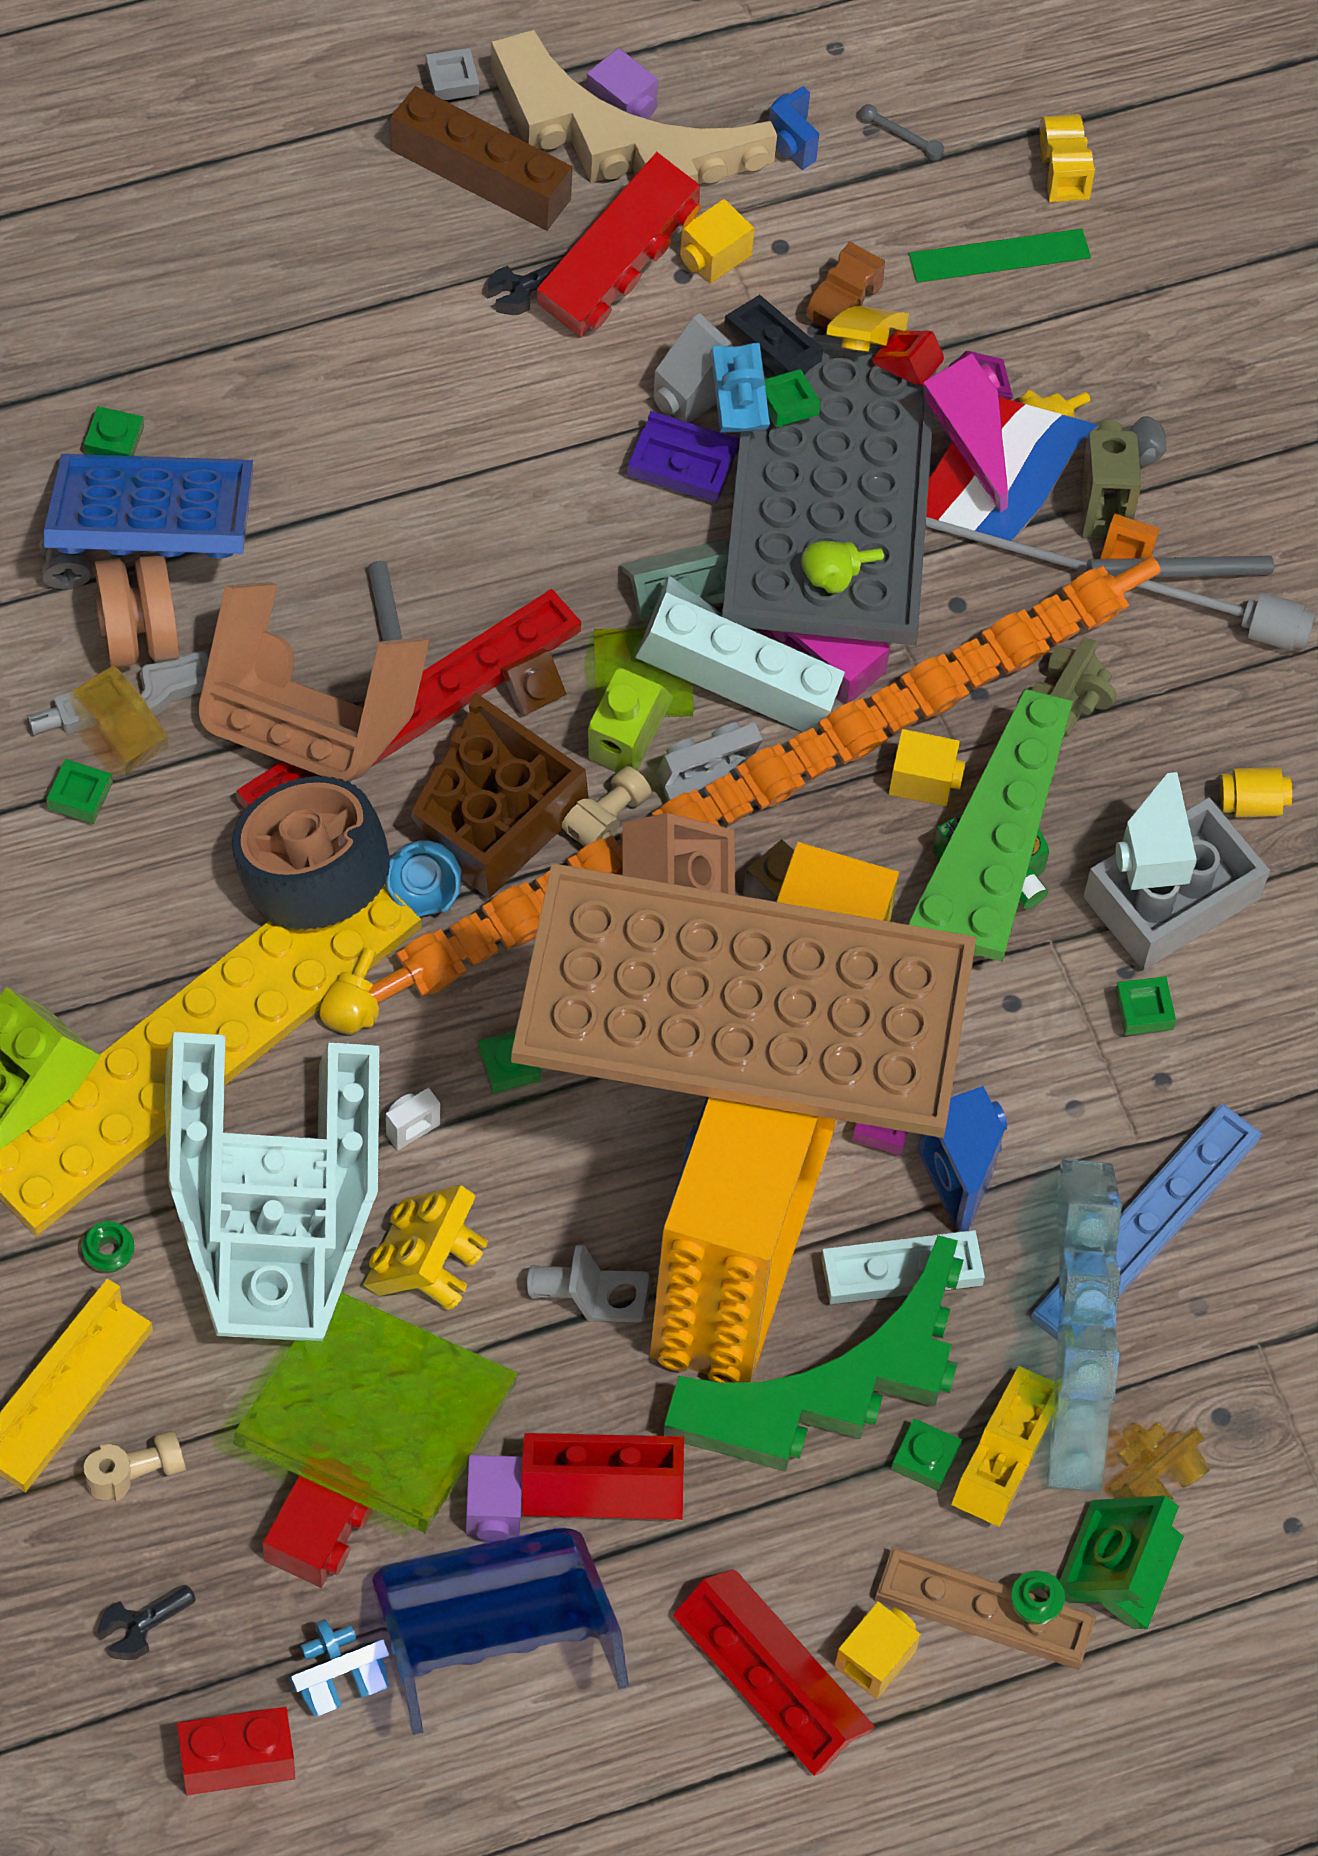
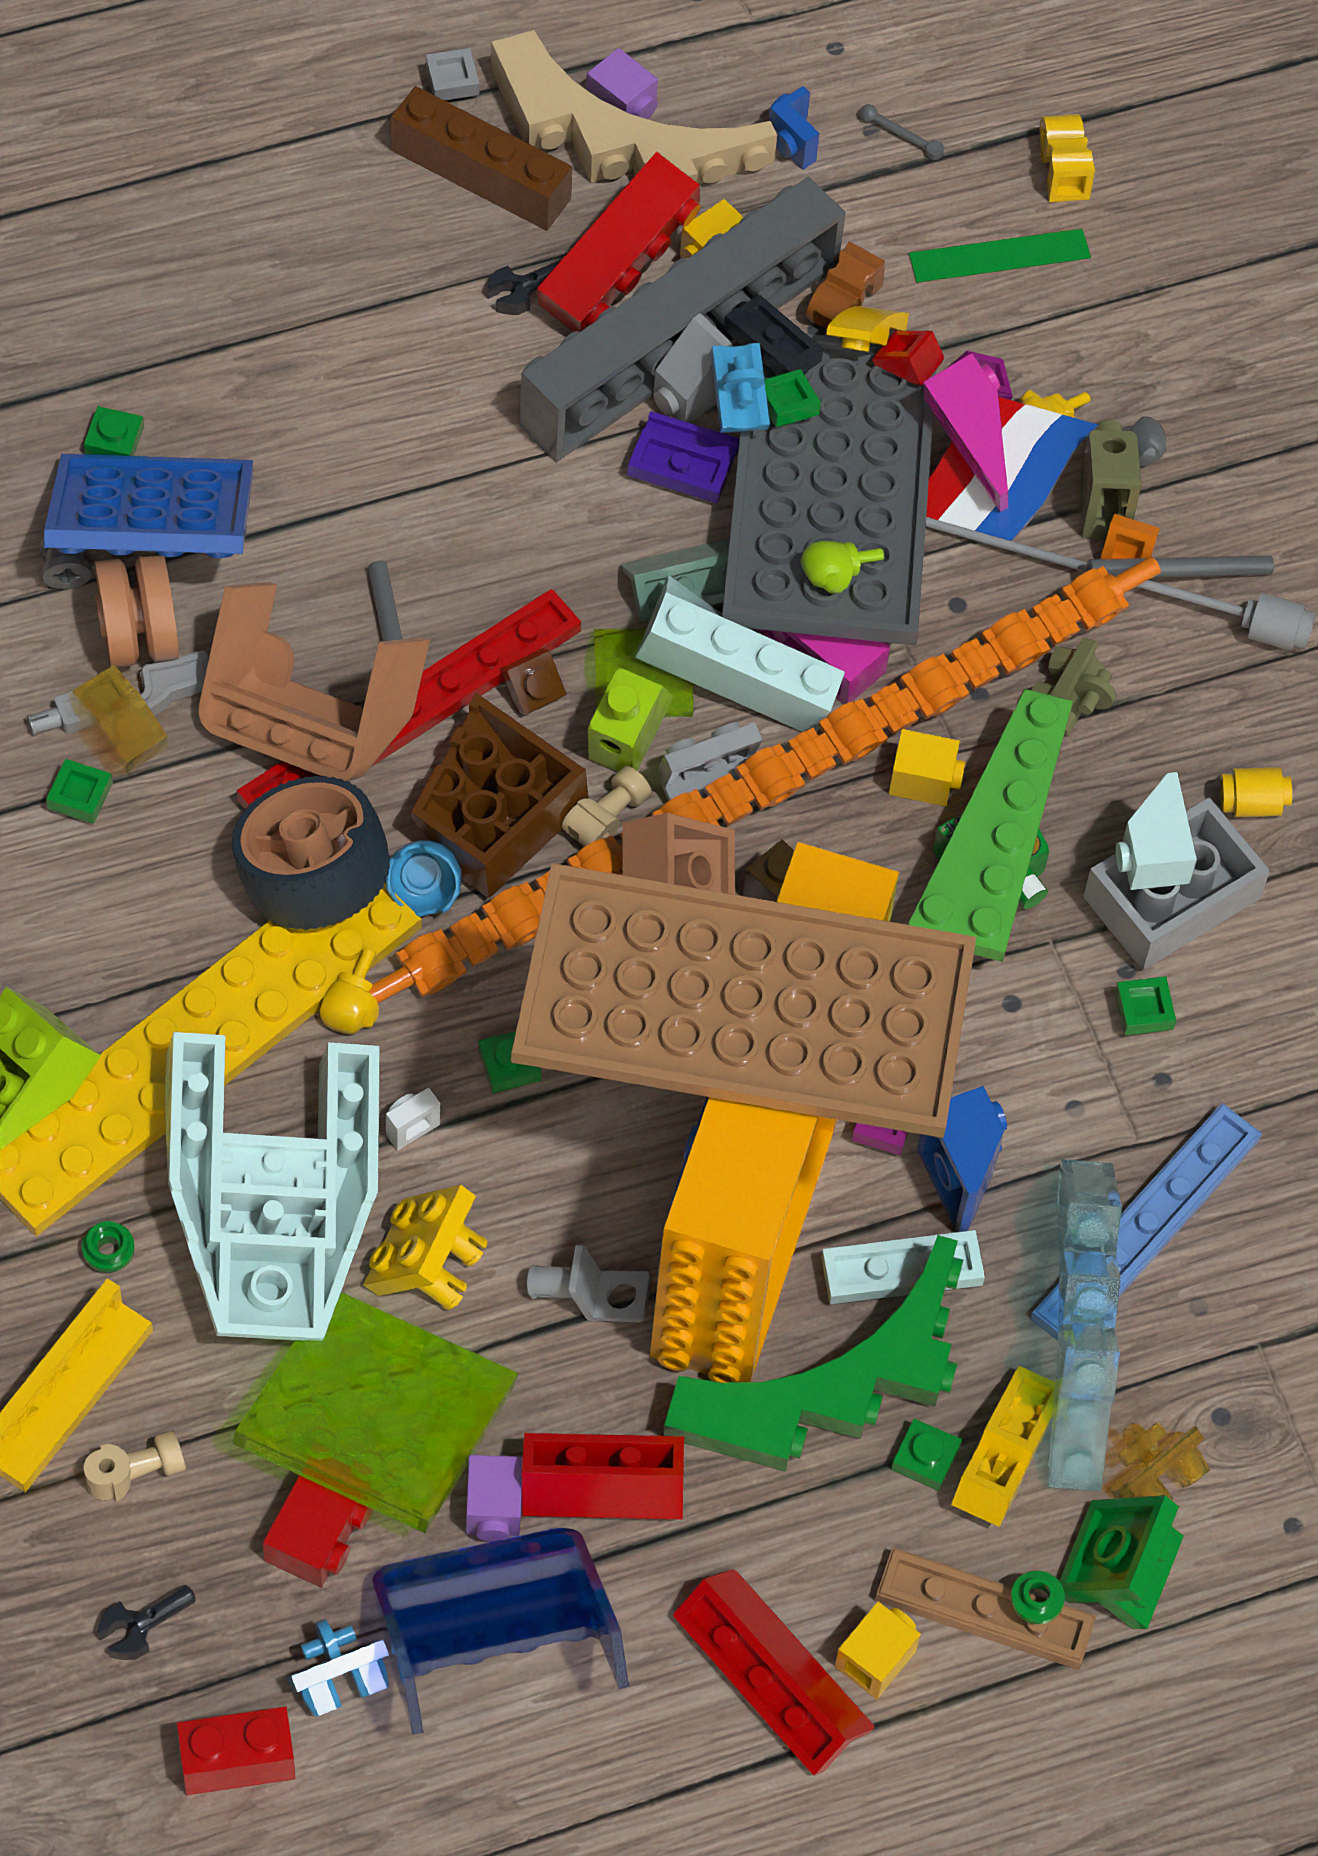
(613, 362): none -> dark grey brick

